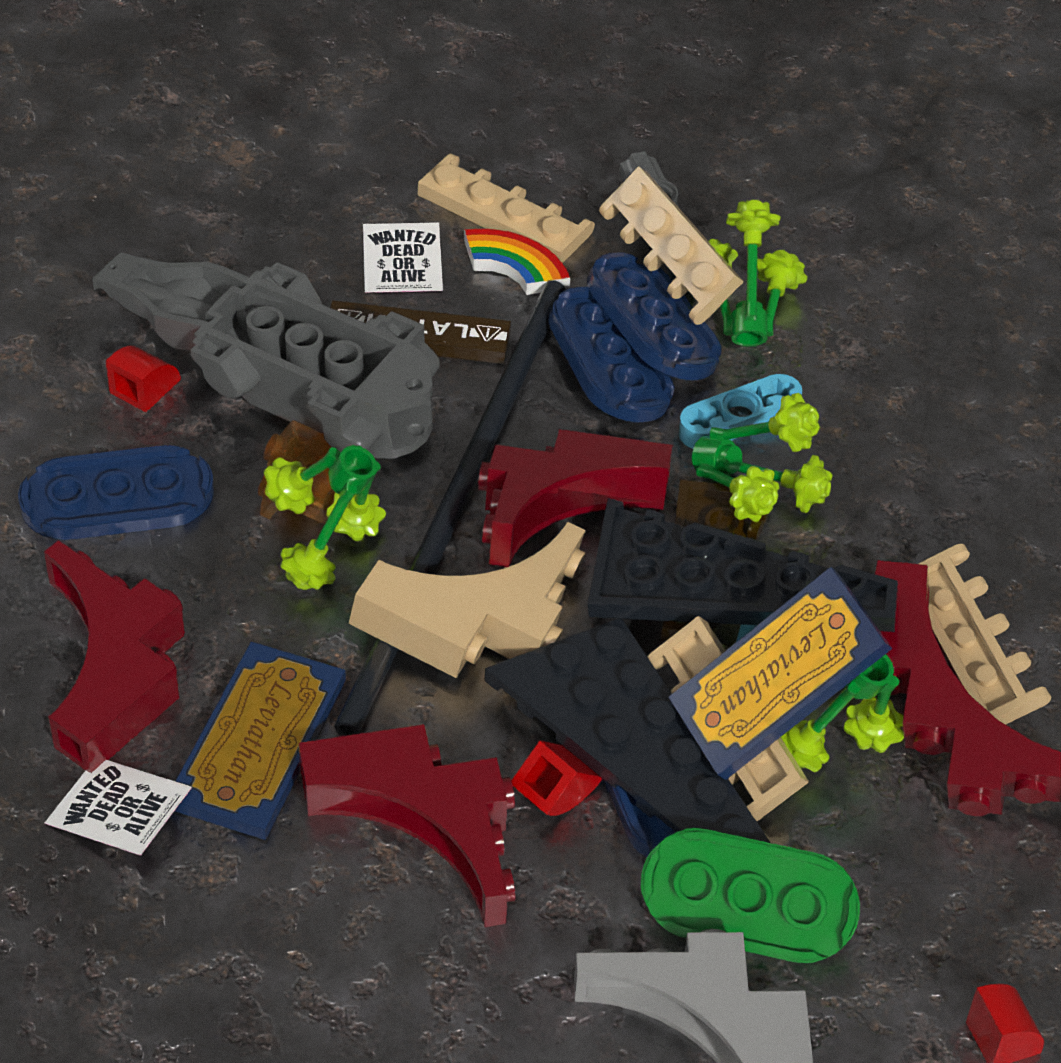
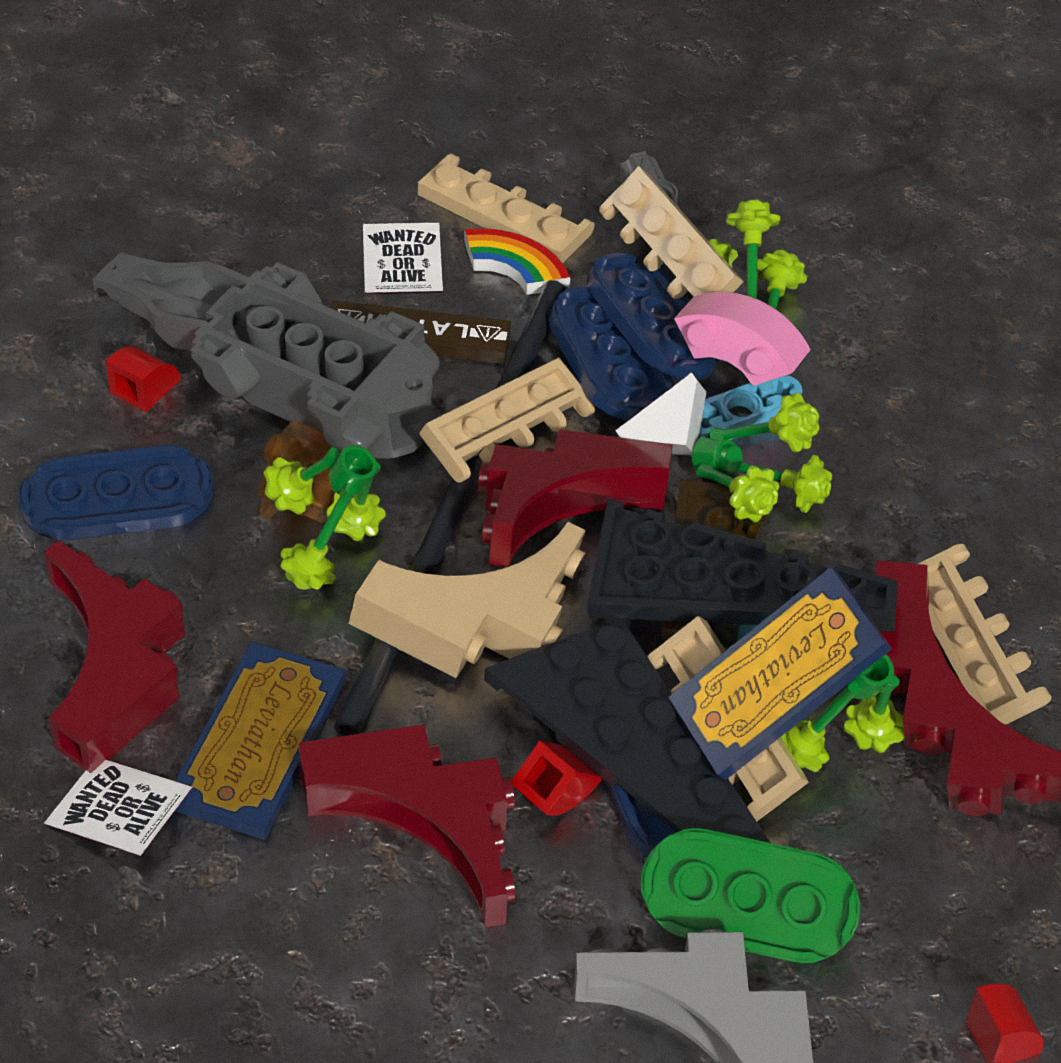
(505, 415): none -> tan hinge
(671, 418): none -> white slope
(743, 333): none -> bright pink brick

